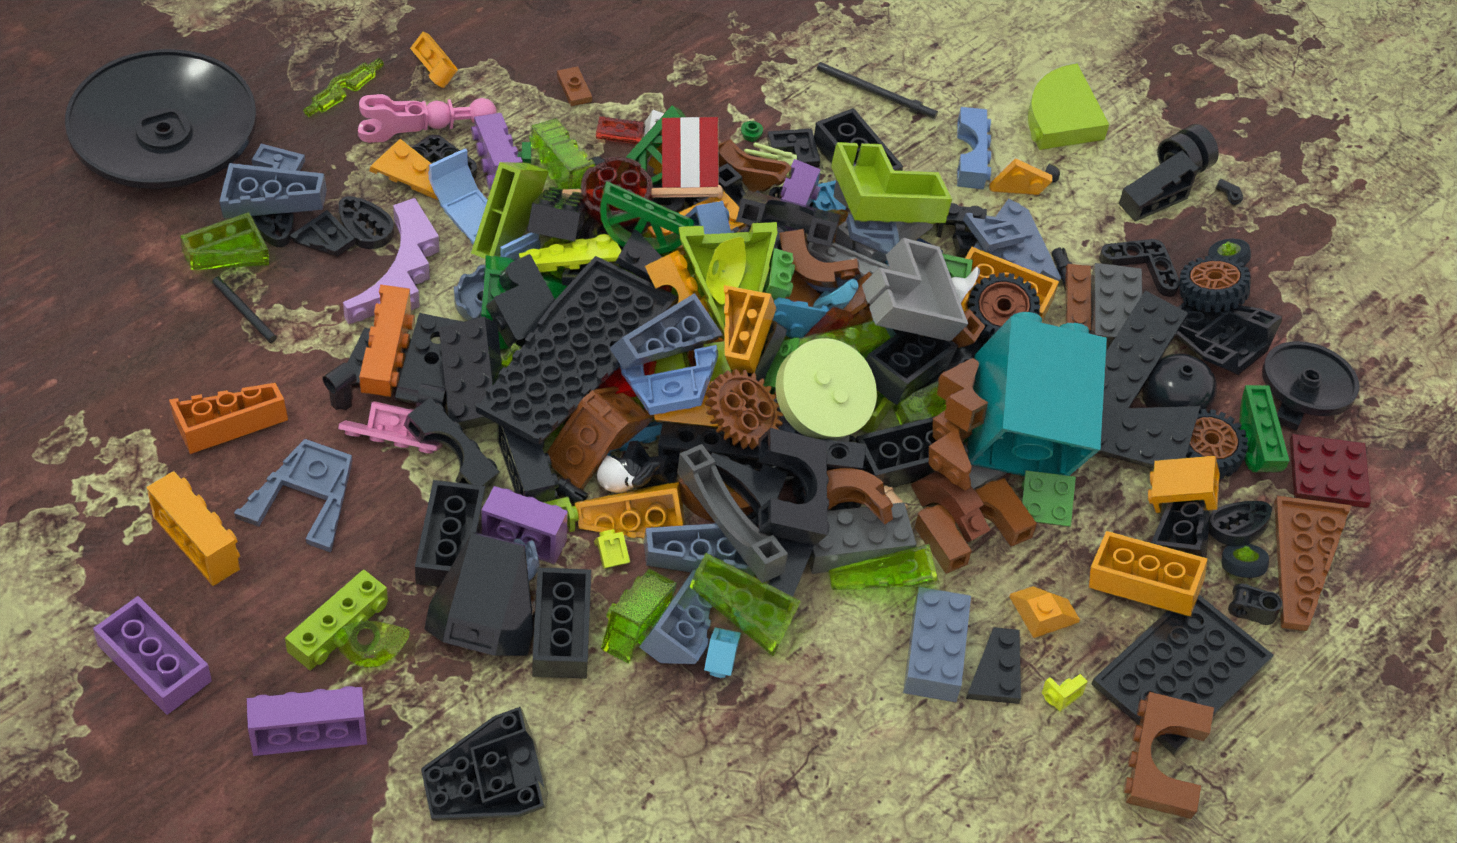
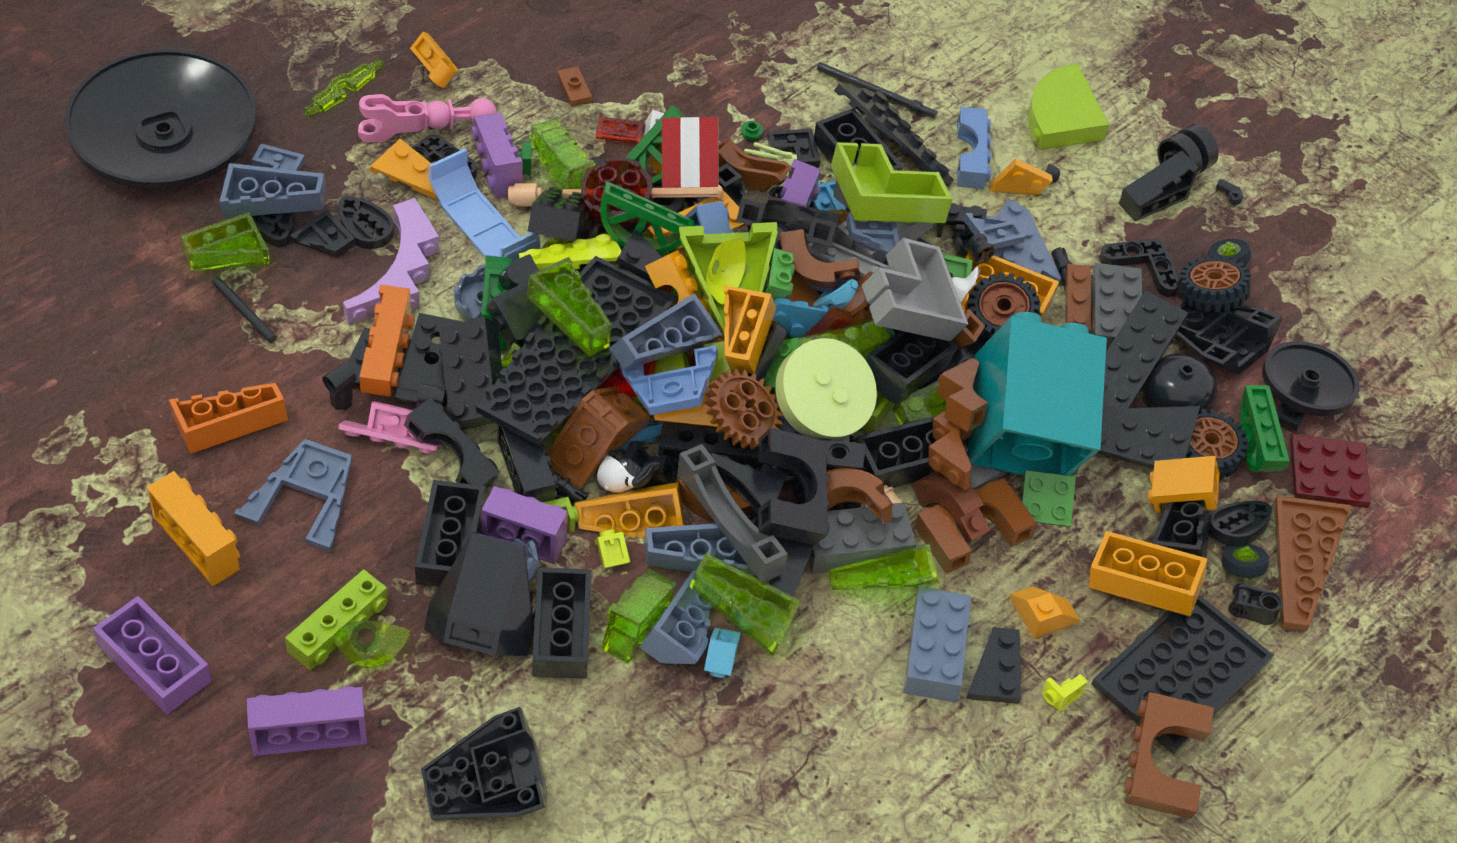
(508, 206): lime brick -> none
(570, 305): none -> clear neon green wedge
(890, 125): none -> black wing
(980, 248): none -> black wheel

